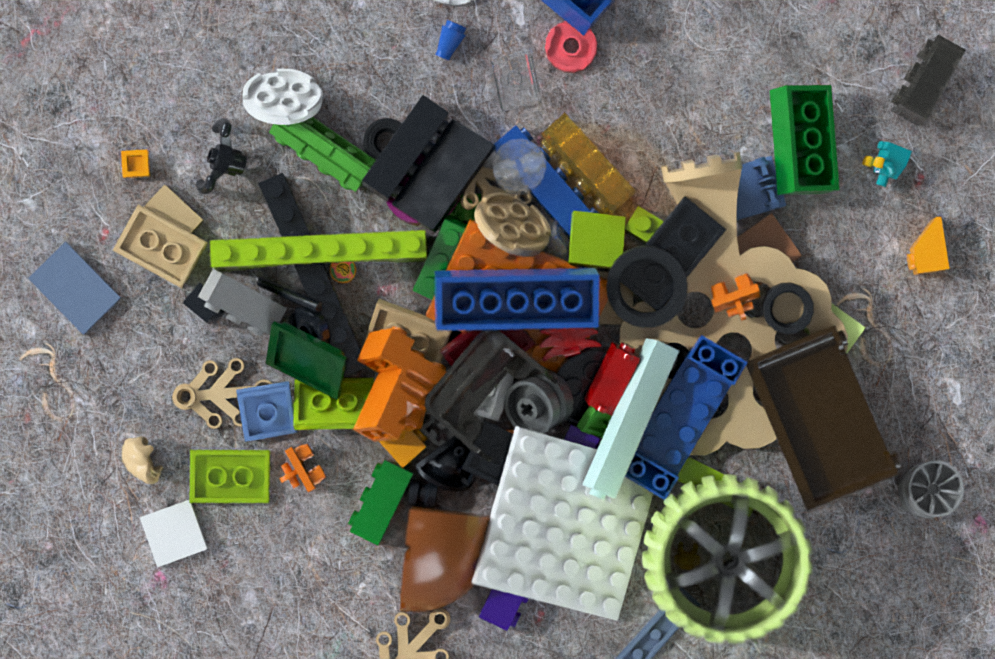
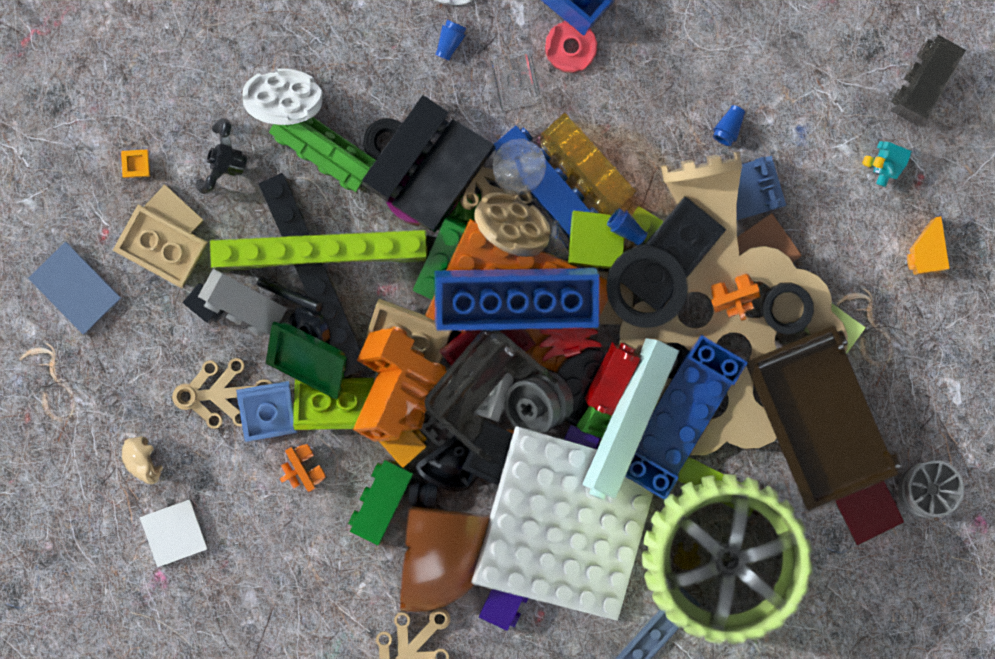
(229, 476): lime tile -> none
(343, 271): tile -> none
(626, 226): none -> blue cone
(729, 126): none -> blue cone
(804, 139): green brick -> none
(869, 512): none -> dark red tile

